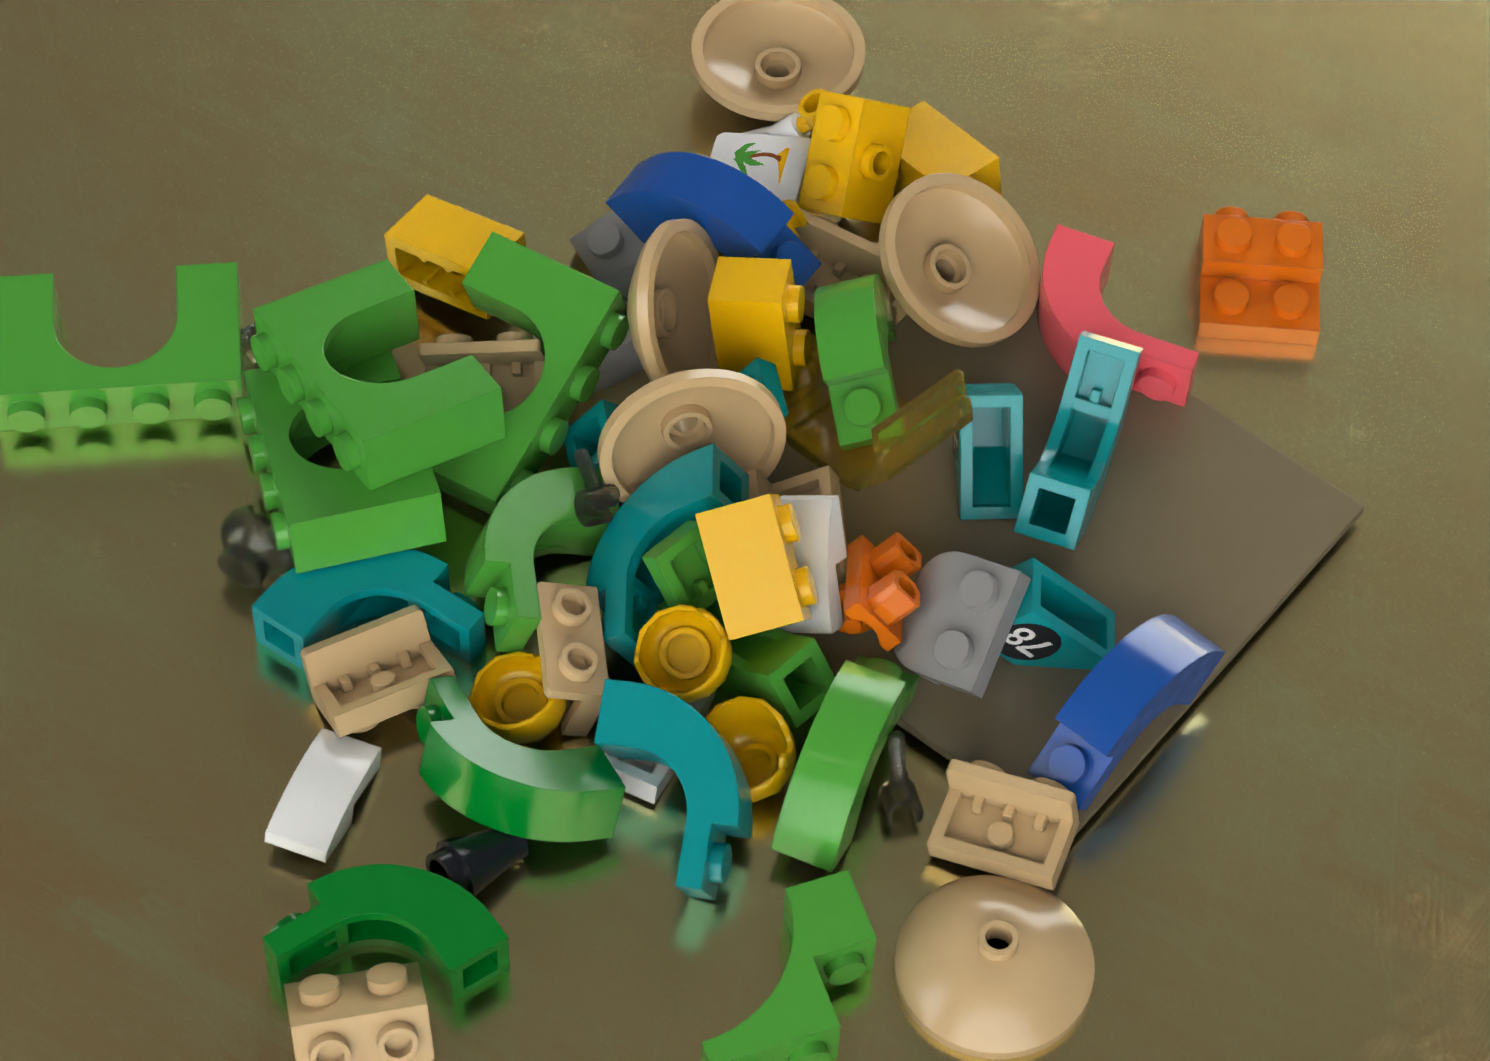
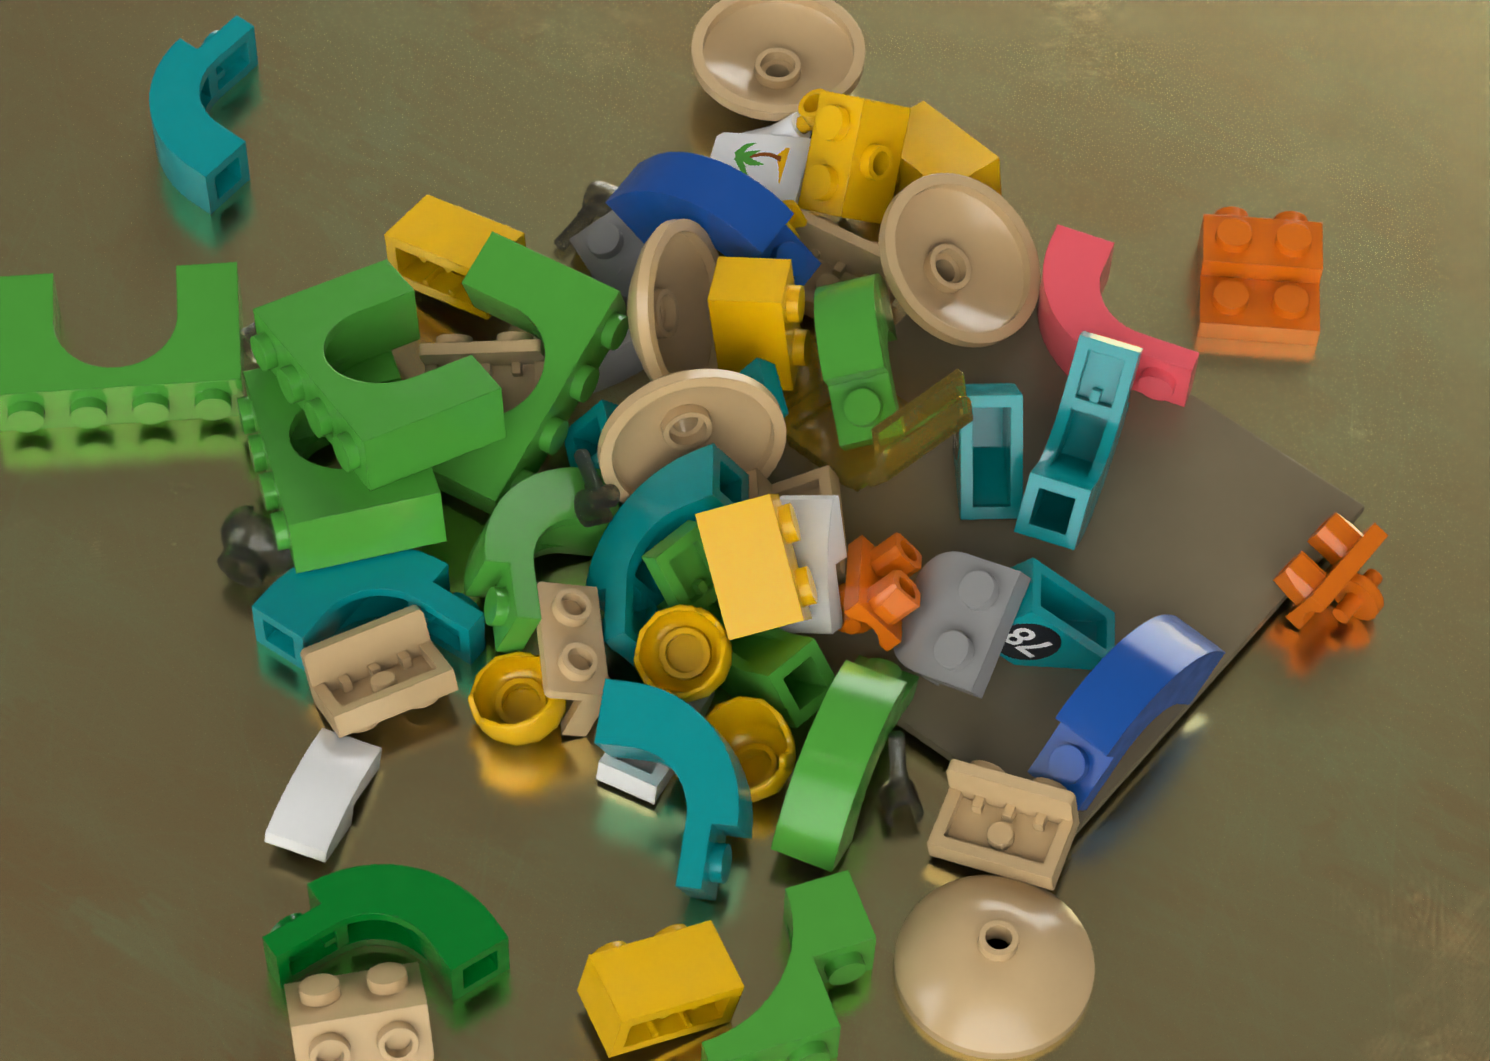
(192, 148): none -> teal arch
(476, 858): black cone -> none
(511, 786): green arch -> none
(592, 206): none -> clear smoke hand
(659, 987): none -> yellow brick
(1315, 589): none -> orange hips

